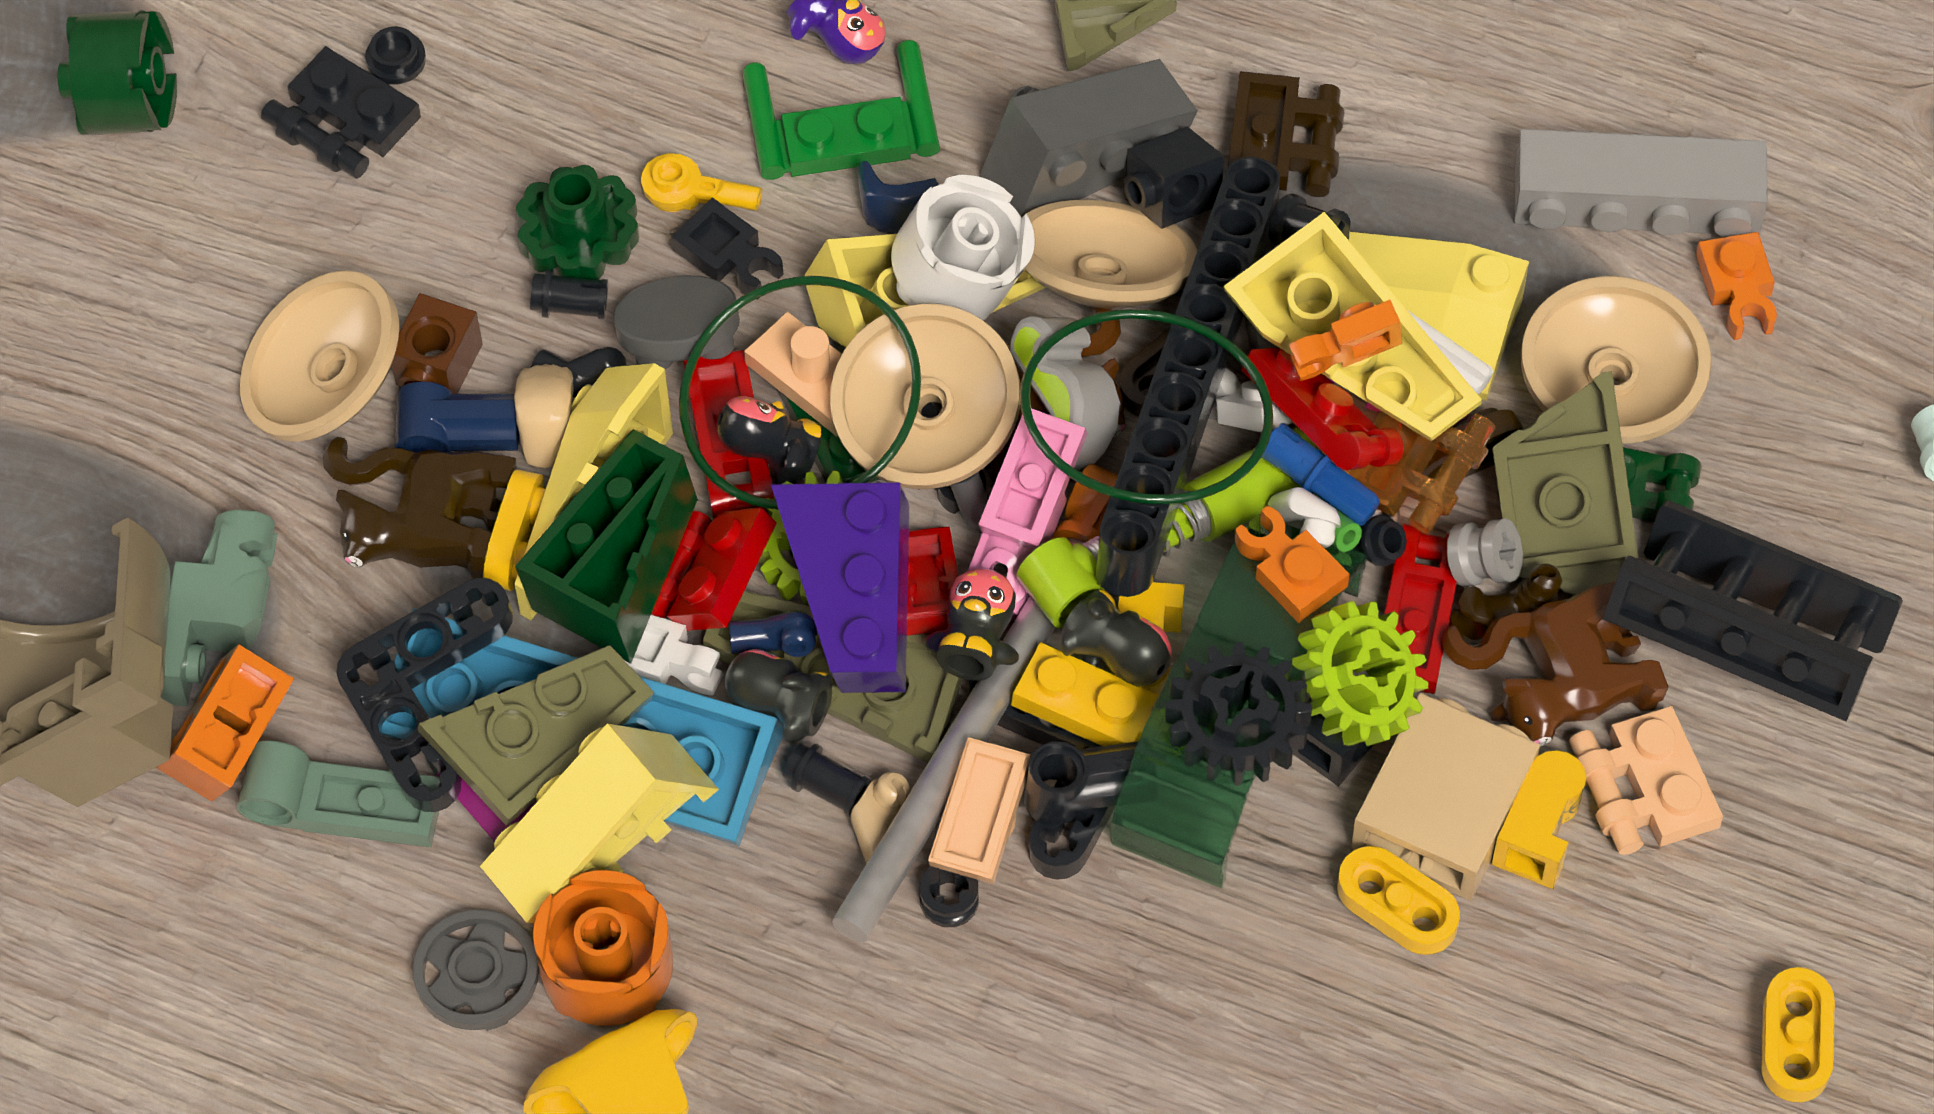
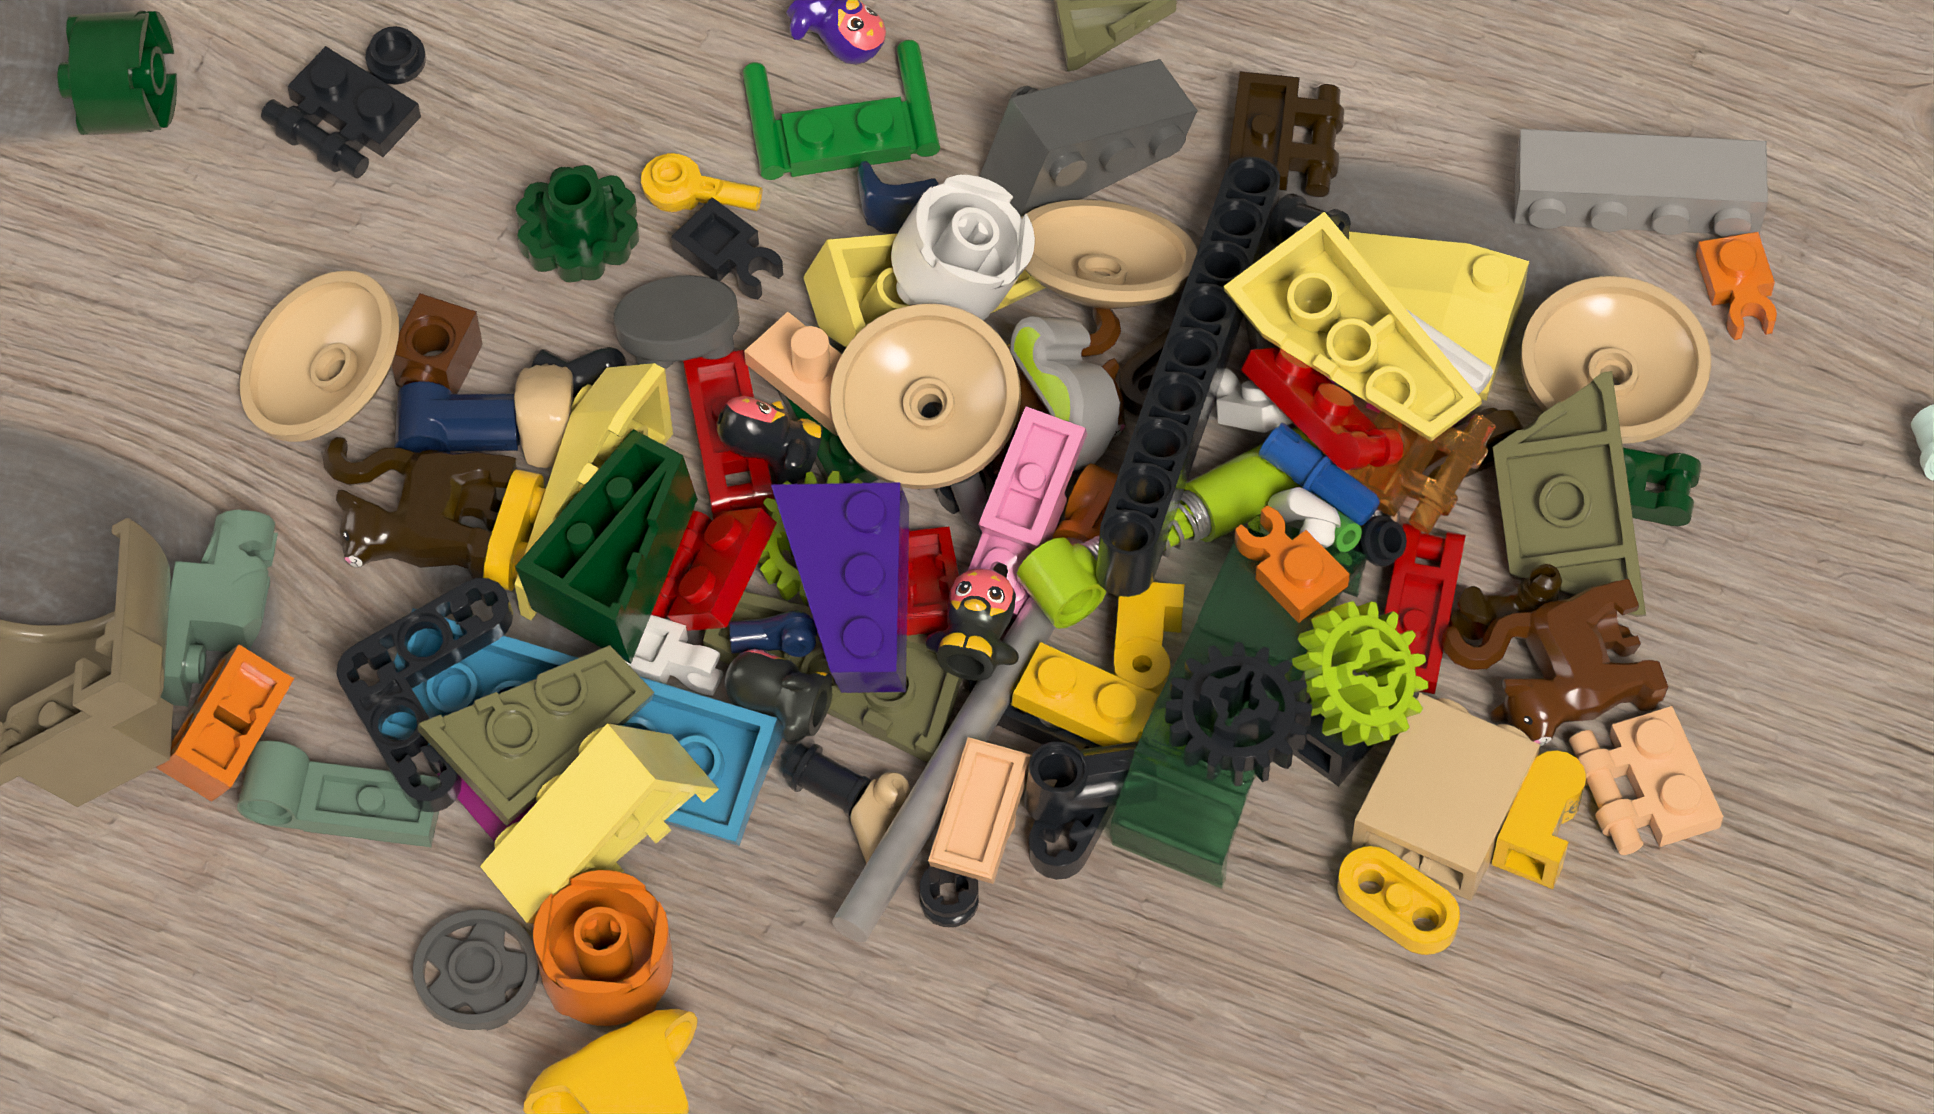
(568, 295): black pin -> none
(751, 296): dark green piece -> none
(1124, 641): pearl dark grey animal -> none
(1134, 496): dark green piece -> none
(1173, 177): black brick -> none
(1354, 337): orange plate -> none
(1485, 552): light grey wheel -> none
(1741, 637): black fence -> none
(1798, 1039): yellow plate -> none

